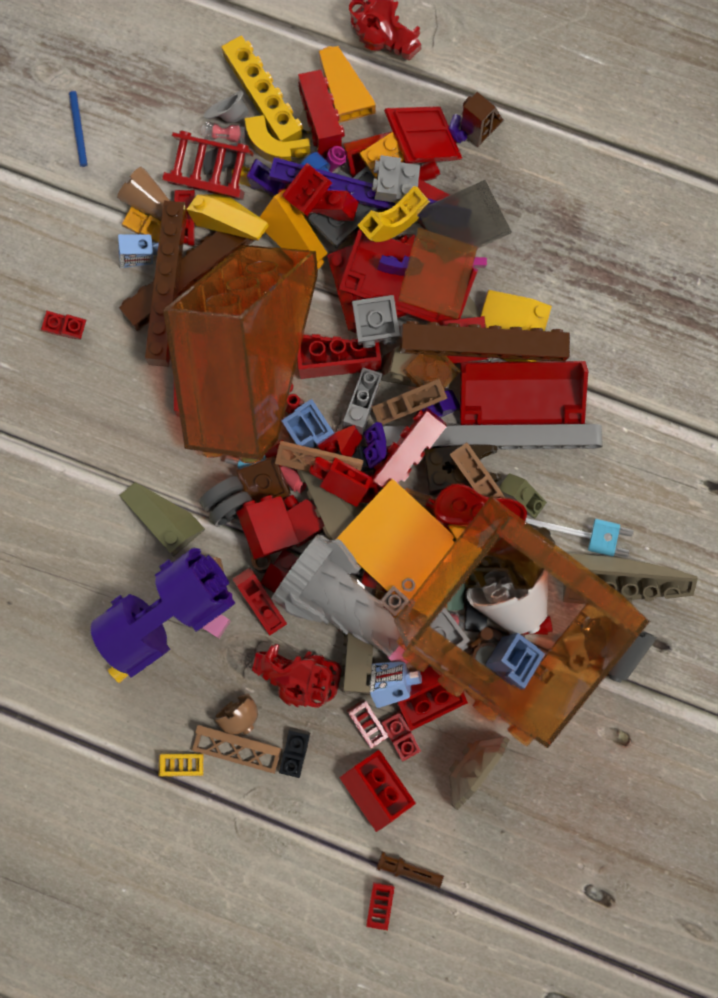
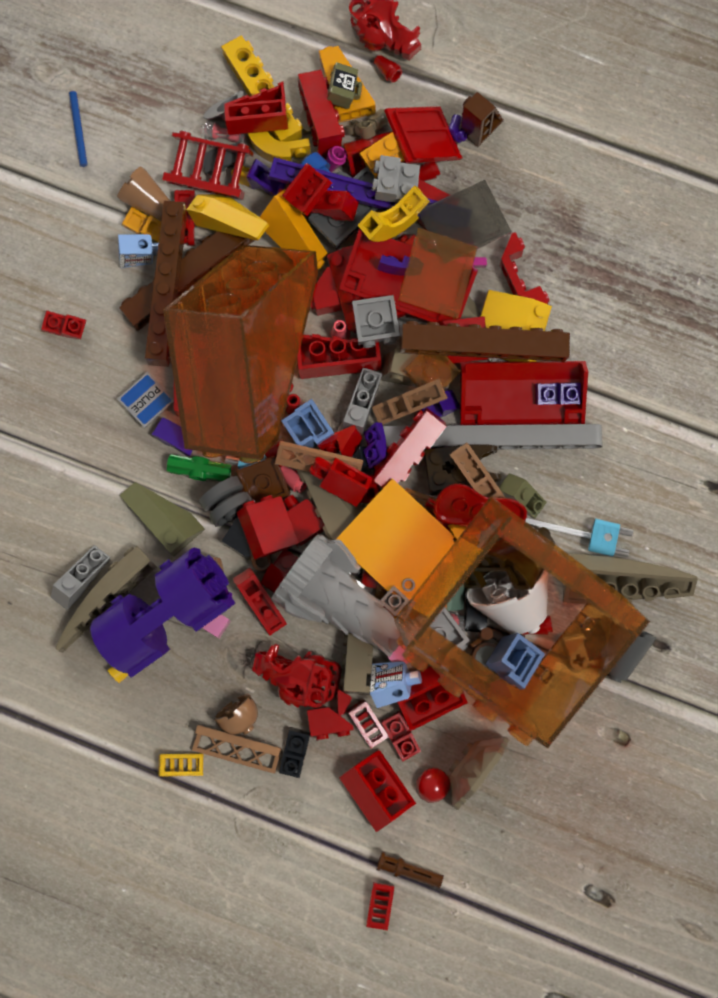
(79, 577): none -> light grey slope
(118, 581): none -> dark tan wedge
(146, 399): none -> piece
(170, 434): none -> dark purple slope
(198, 468): none -> green piece
(236, 540): none -> black slope
(258, 112): none -> red wedge
(325, 295): none -> red slope
(326, 722): none -> red slope
(343, 85): none -> olive piece
(343, 702): none -> red slope
(344, 333): none -> coral cone
(367, 128): none -> dark tan bar
(388, 68): none -> red cone
(433, 785): none -> red hair
(517, 286): none -> red slope
(558, 393): none -> slope

